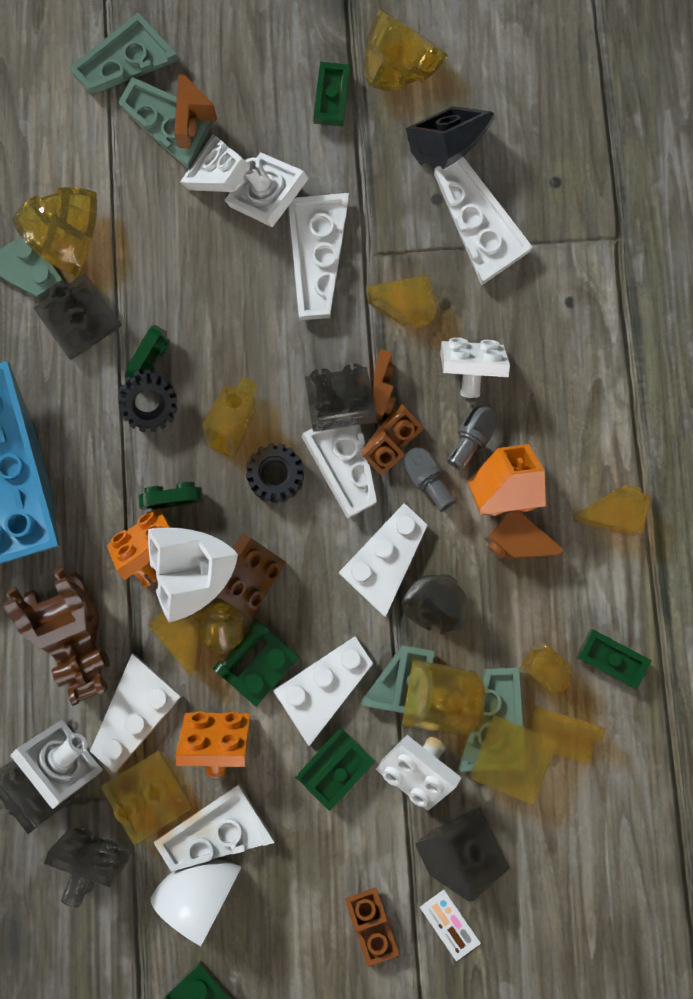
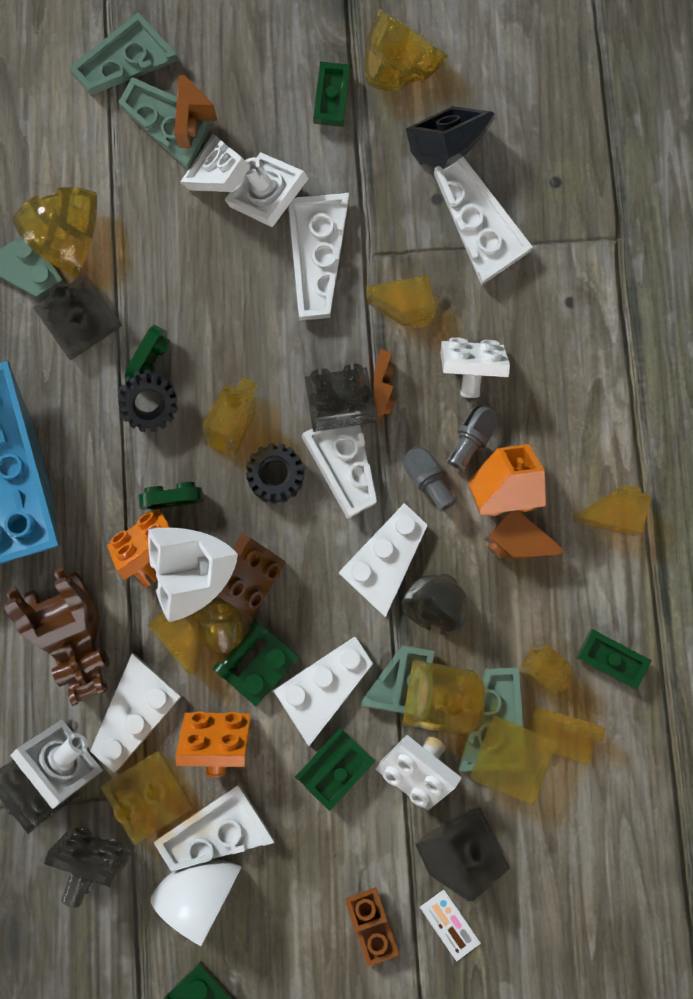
(391, 437): dark orange slope -> none

